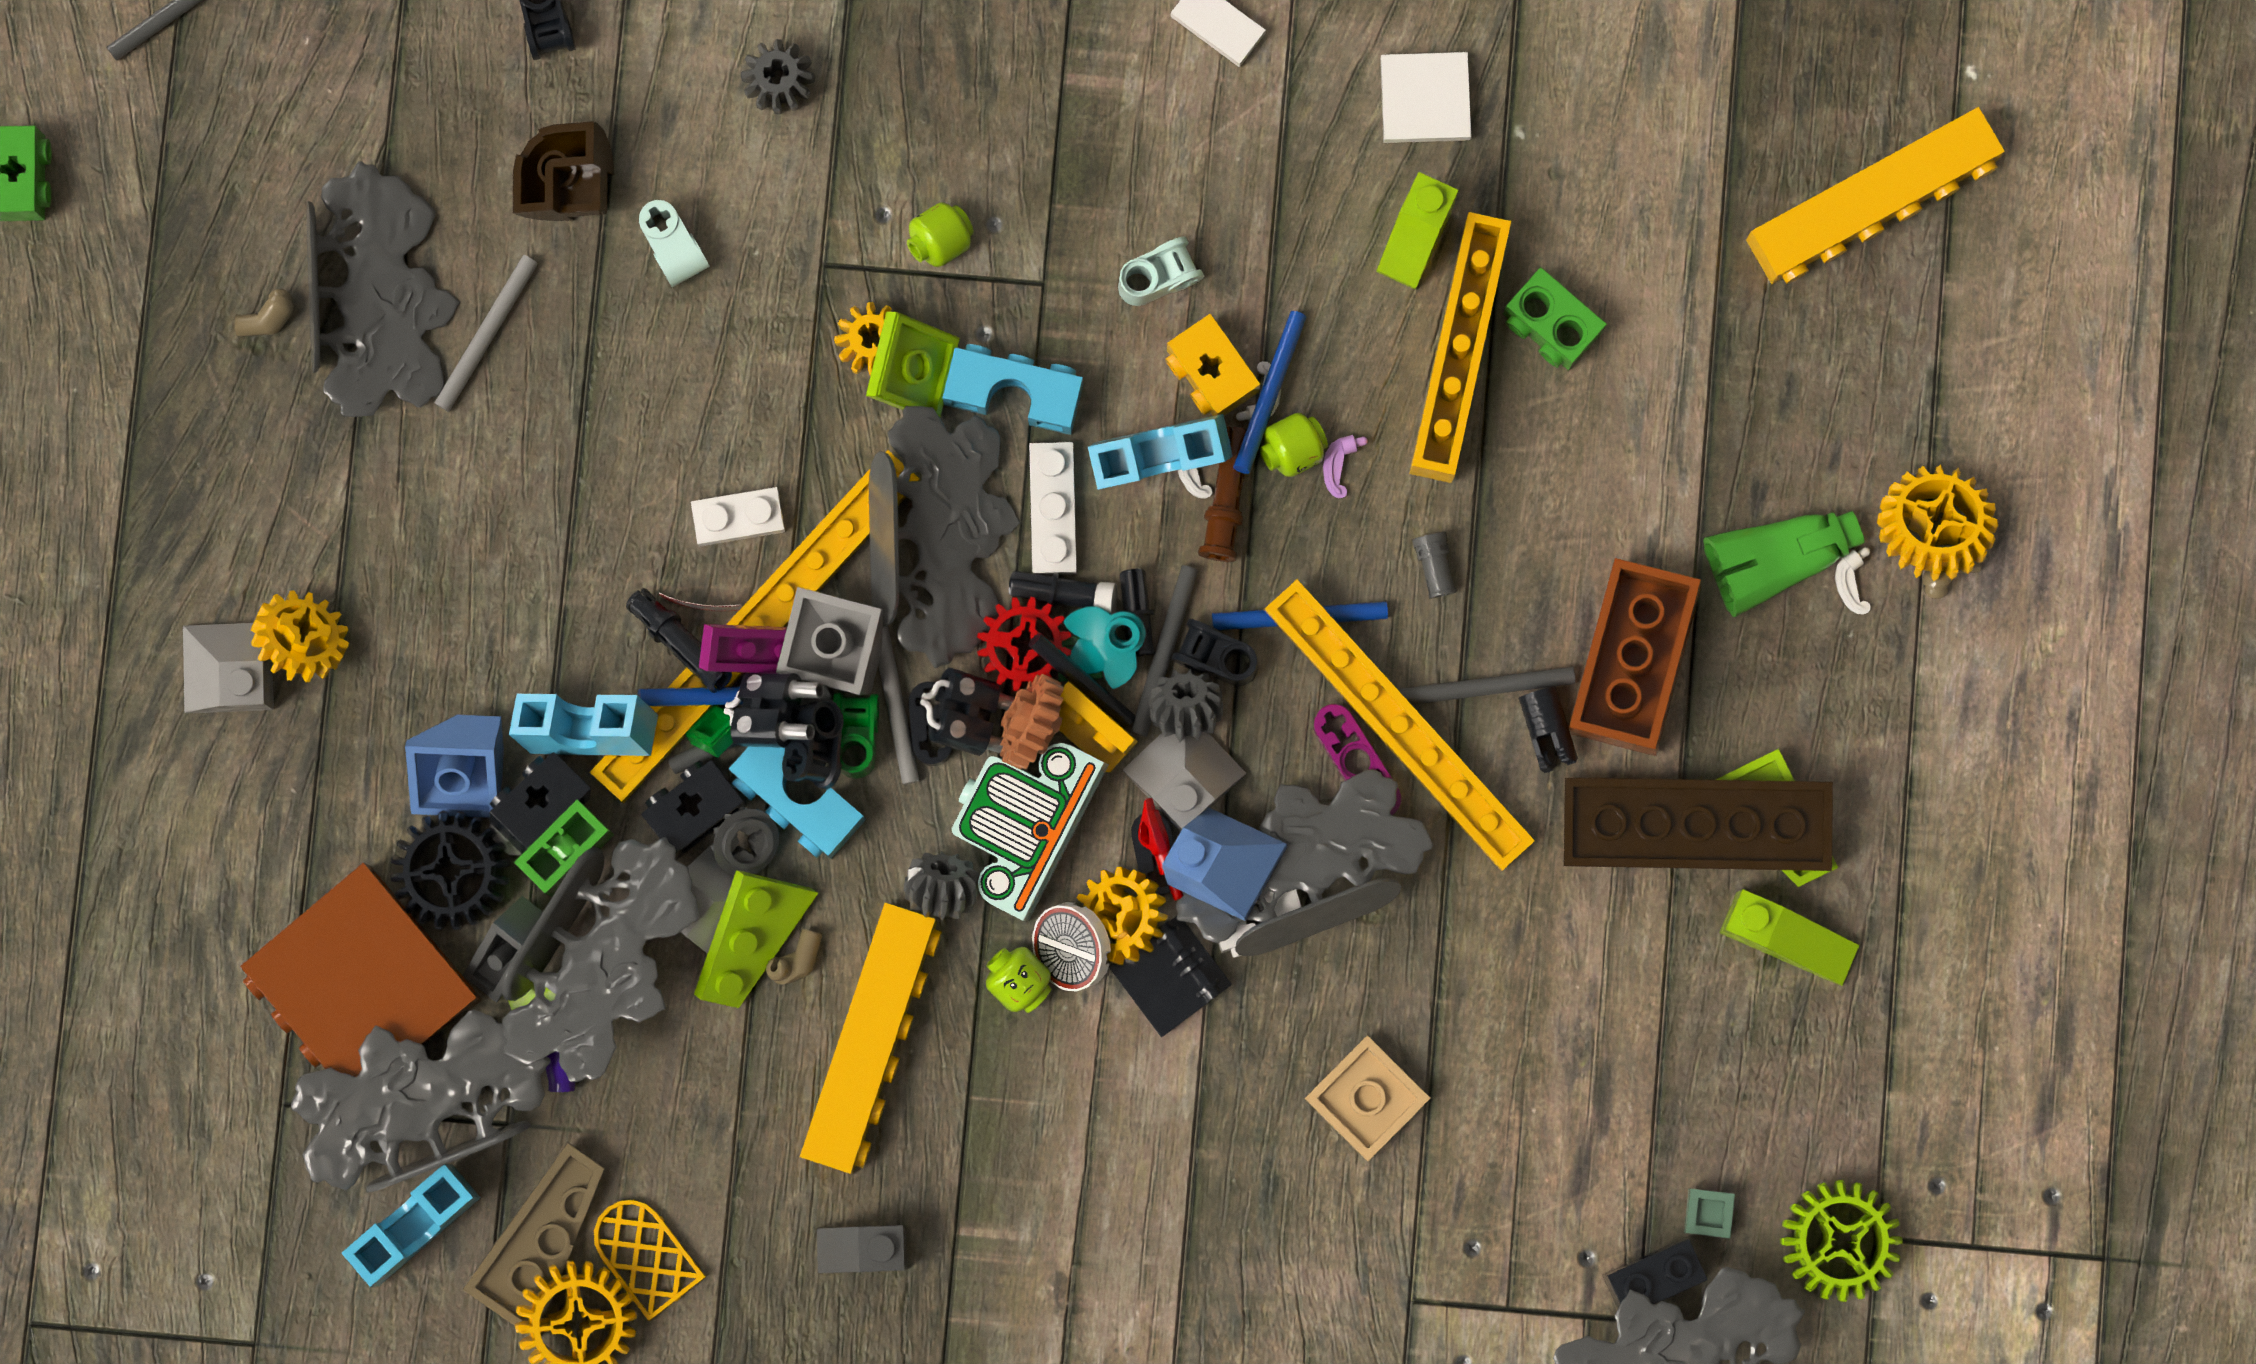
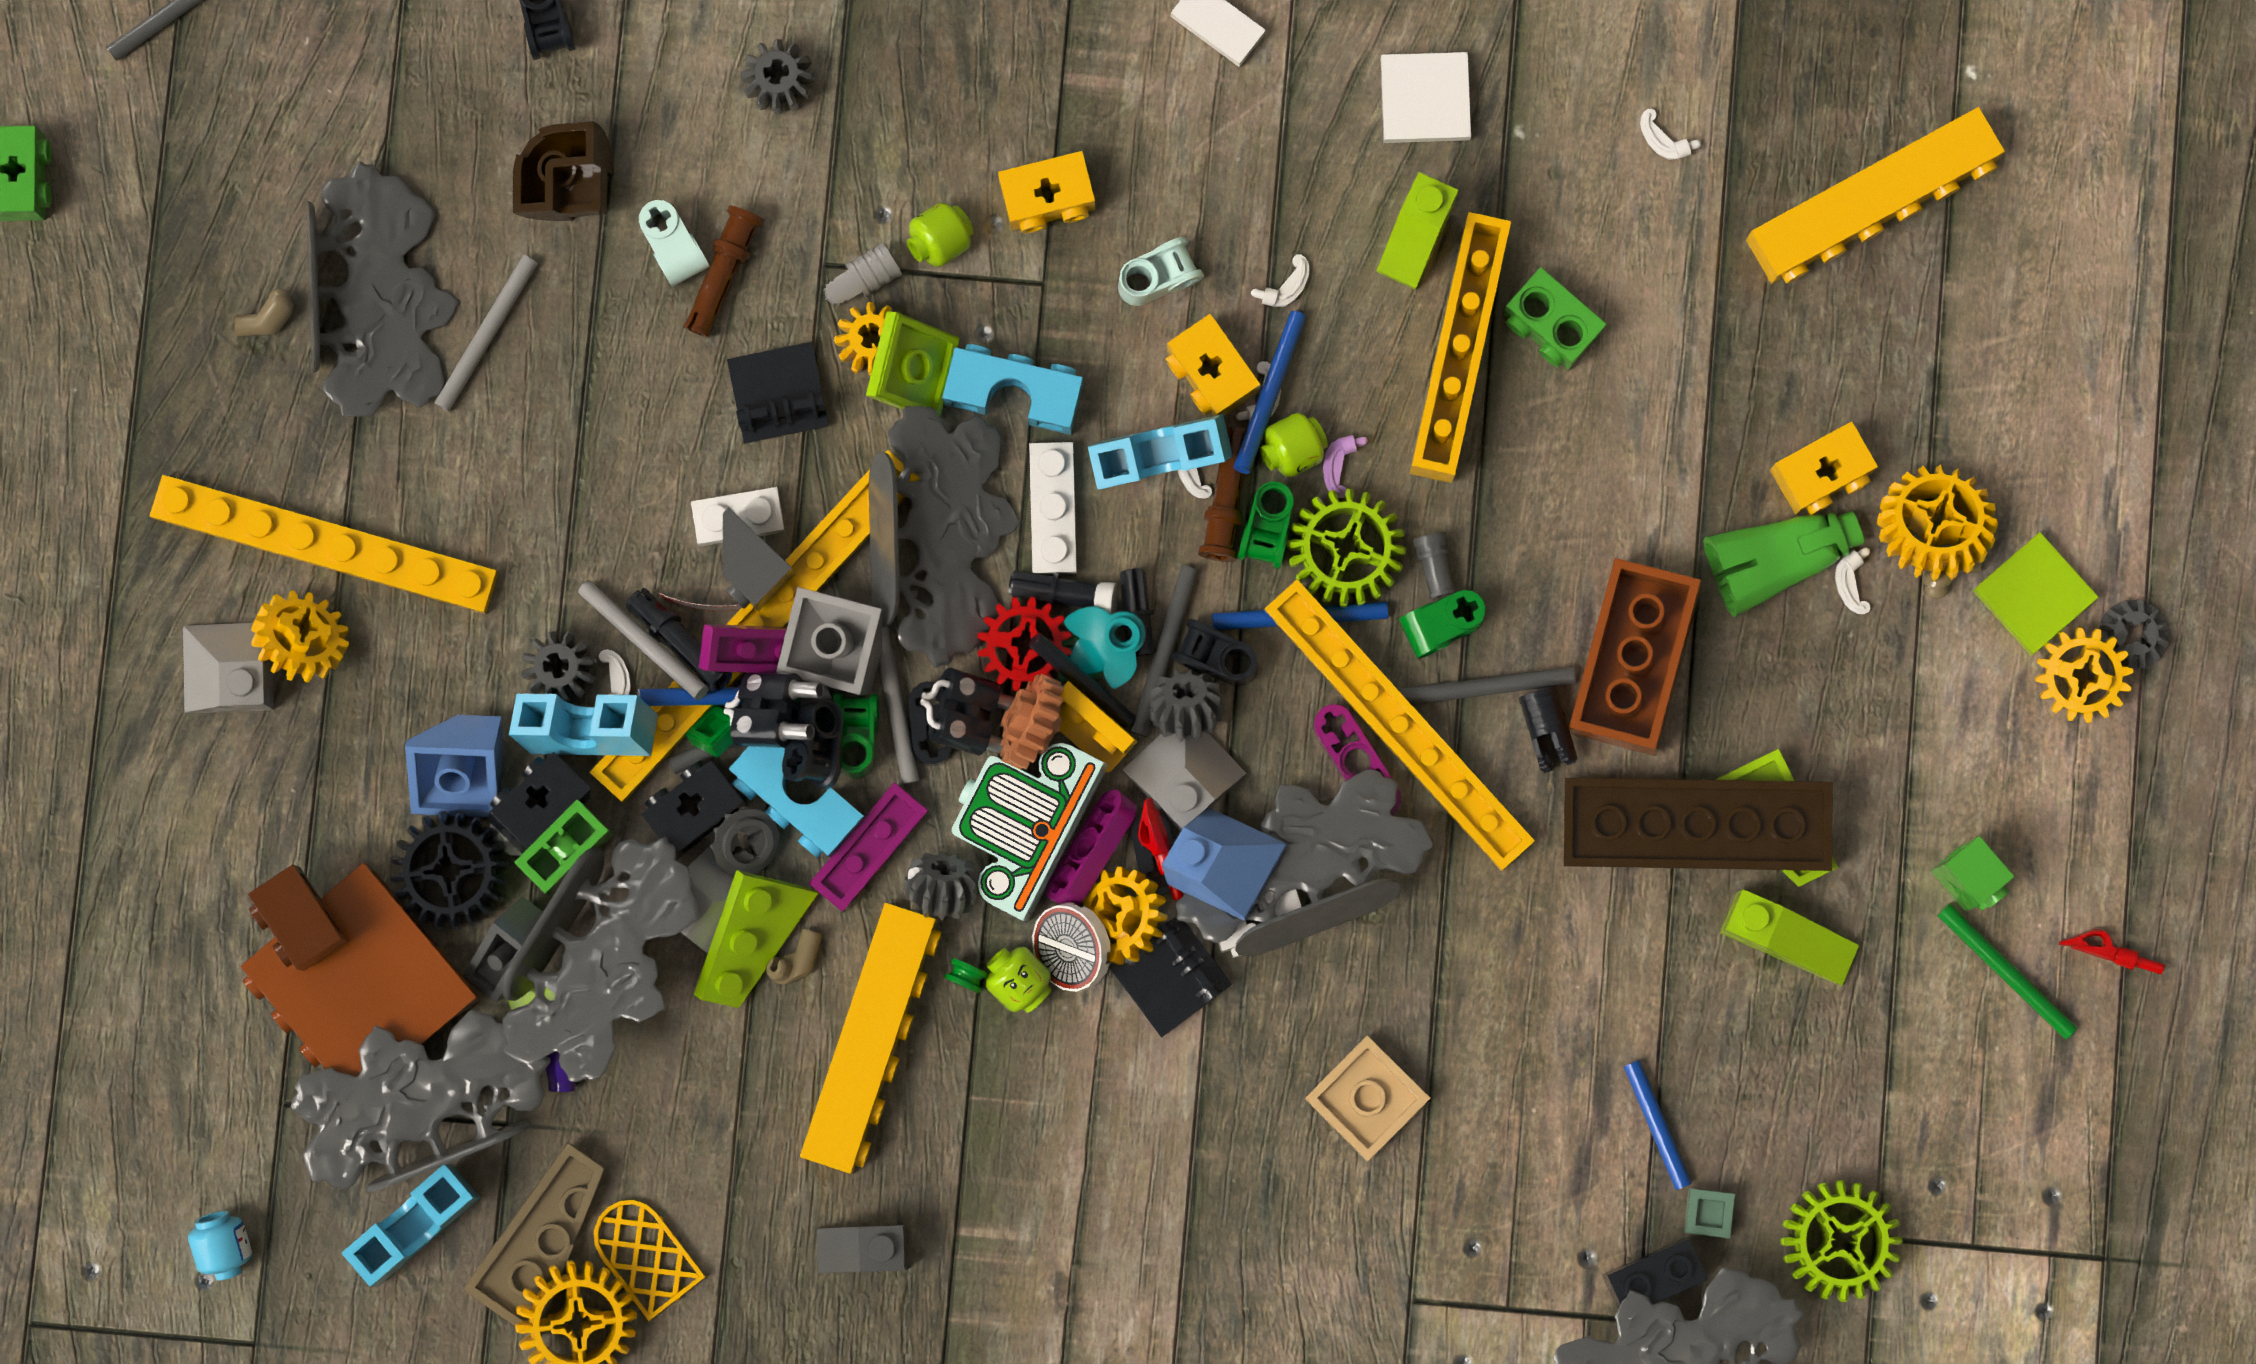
(219, 1245): none -> medium azure head
(296, 918): none -> reddish brown brick
(324, 544): none -> yellow plate
(569, 655): none -> dark grey gear
(618, 672): none -> white piece
(643, 640): none -> light grey bar
(729, 253): none -> reddish brown pin
(750, 564): none -> dark grey slope
(778, 392): none -> black hinge
(863, 275): none -> light grey hinge
(868, 847): none -> magenta plate
(966, 975): none -> green bush
(1067, 181): none -> yellow brick
(1102, 830): none -> magenta beam
(1267, 528): none -> green piece
(1290, 289): none -> white piece
(1327, 540): none -> lime gear
(1435, 625): none -> green piece
(1657, 1125): none -> blue bar
(1661, 142): none -> white piece
(1841, 450): none -> yellow brick
(1974, 875): none -> bright green brick
(2007, 971): none -> green bar
(2035, 593): none -> lime tile
(2089, 653): none -> yellow gear
(2118, 955): none -> red hand
(2155, 632): none -> dark grey gear

